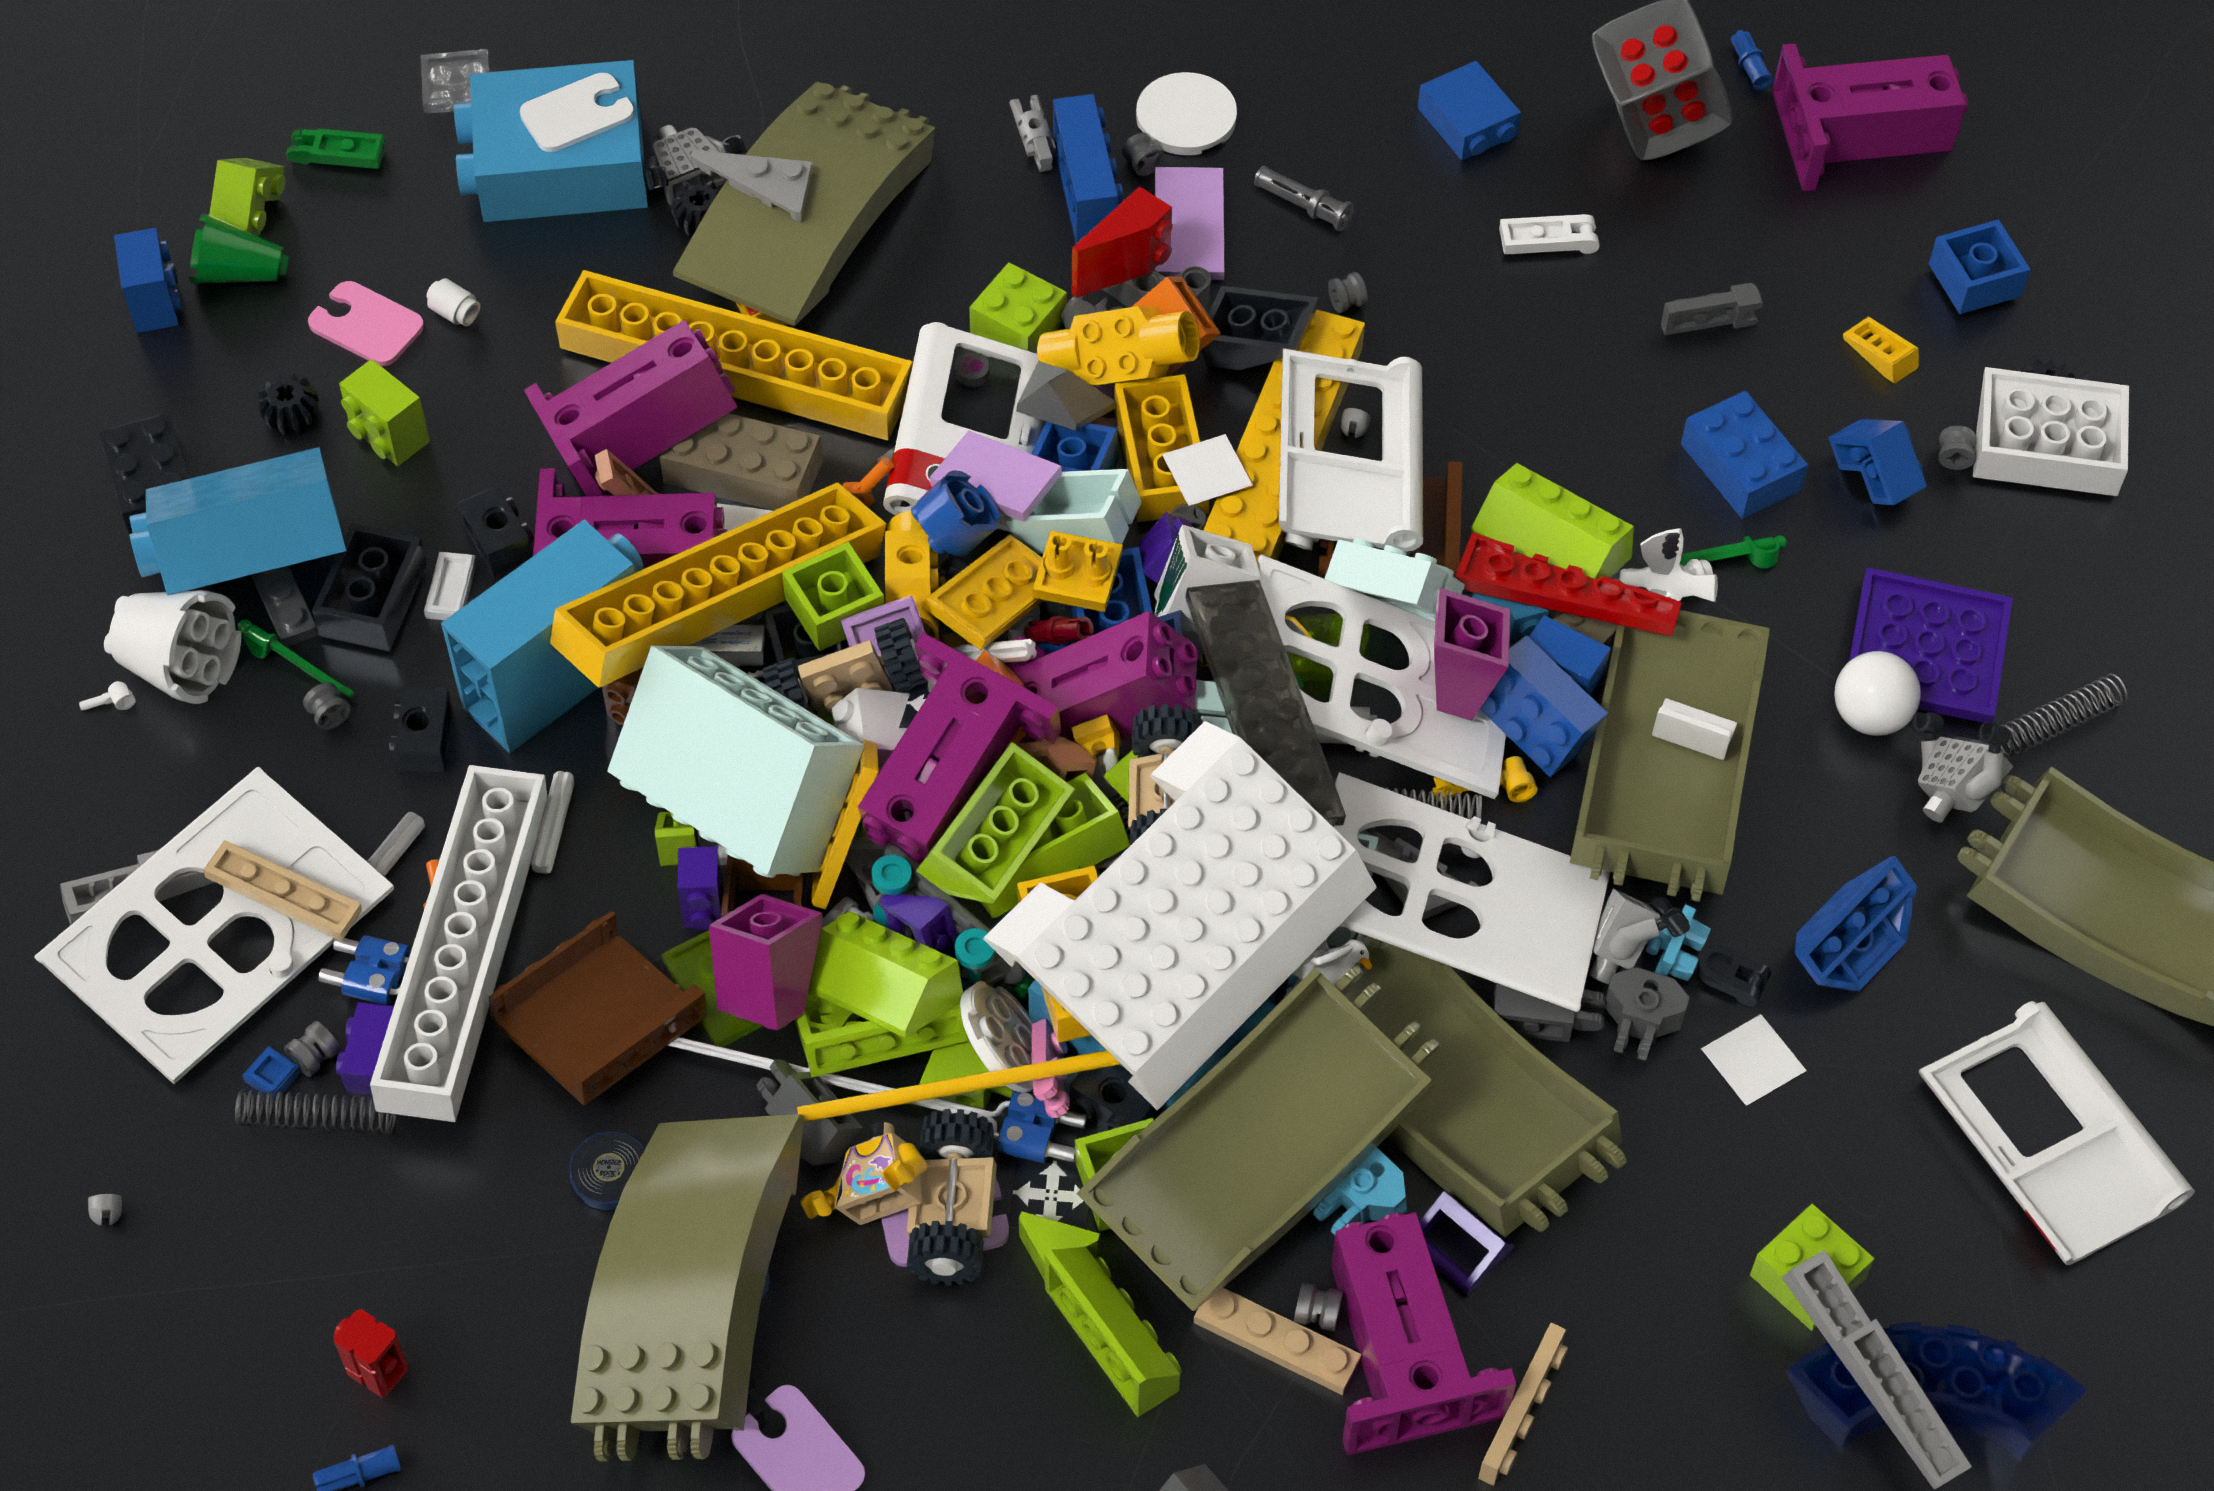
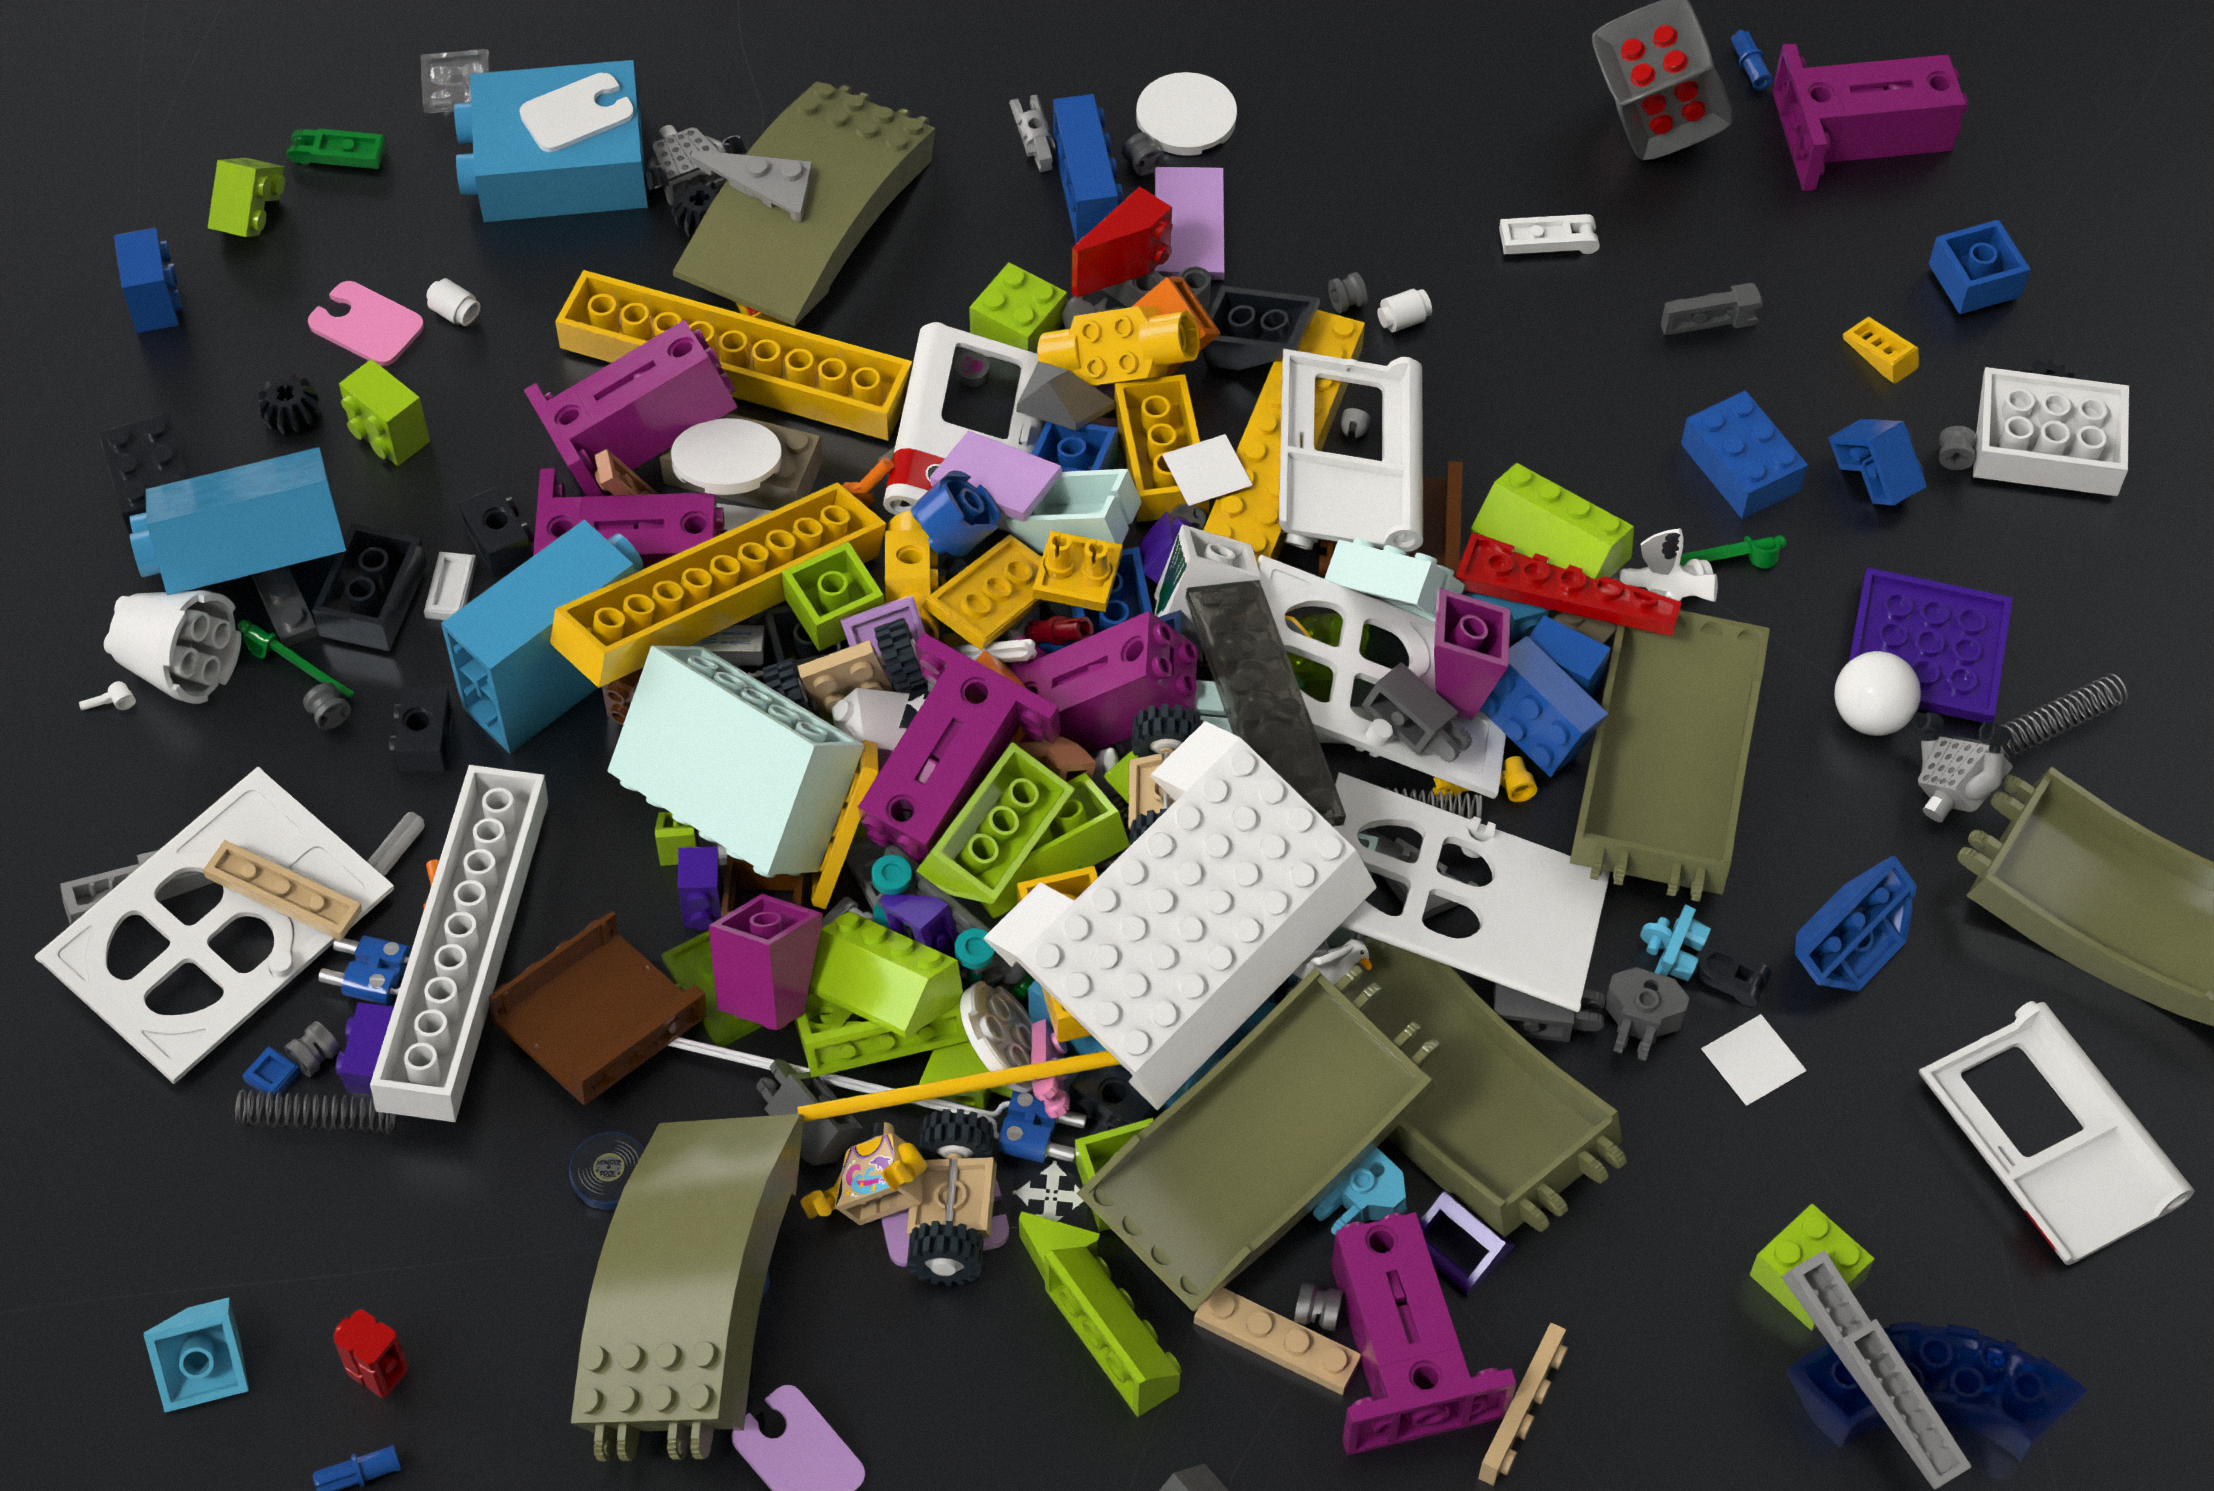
(105, 1206): light grey hinge -> none
(197, 1355): none -> medium azure slope
(234, 255): green cone -> none
(552, 822): white axle -> none
(726, 456): none -> white tile
(1097, 736): yellow tile -> none
(1319, 201): flat silver pin -> none
(1404, 309): none -> white brick
(1417, 714): none -> dark grey hinge
(1469, 110): blue brick -> none
(1626, 929): light grey torso -> none
(1694, 728): white panel -> none

